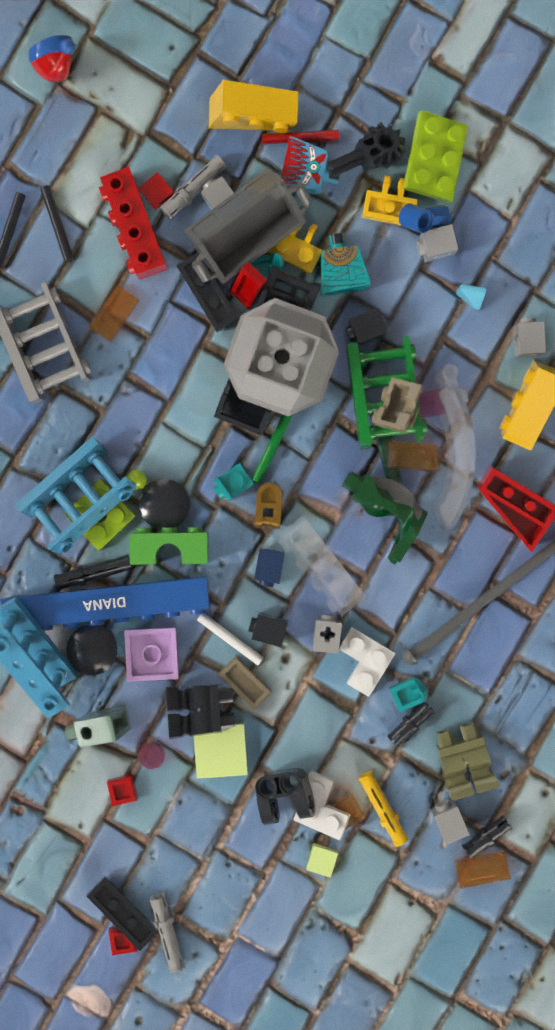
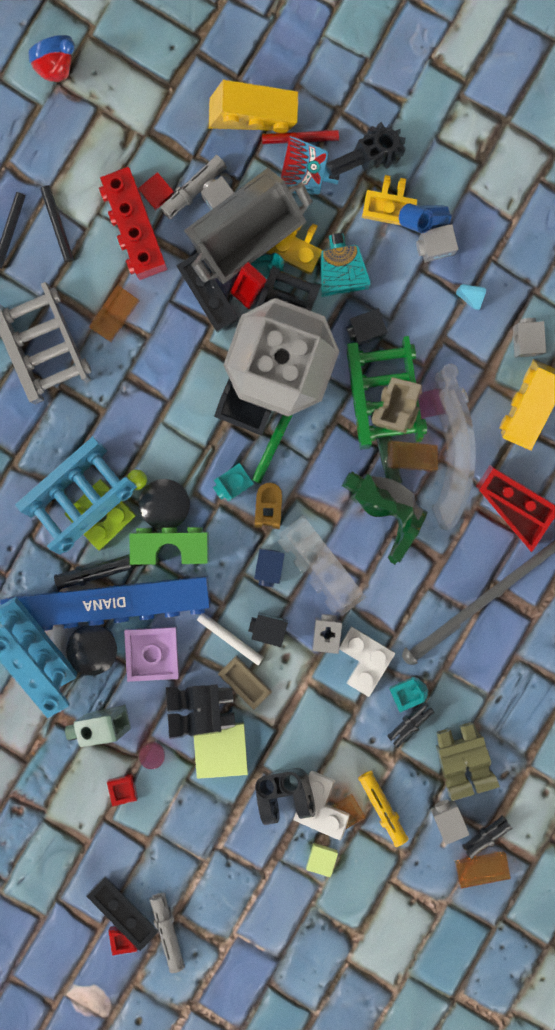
(435, 156): lime plate -> none

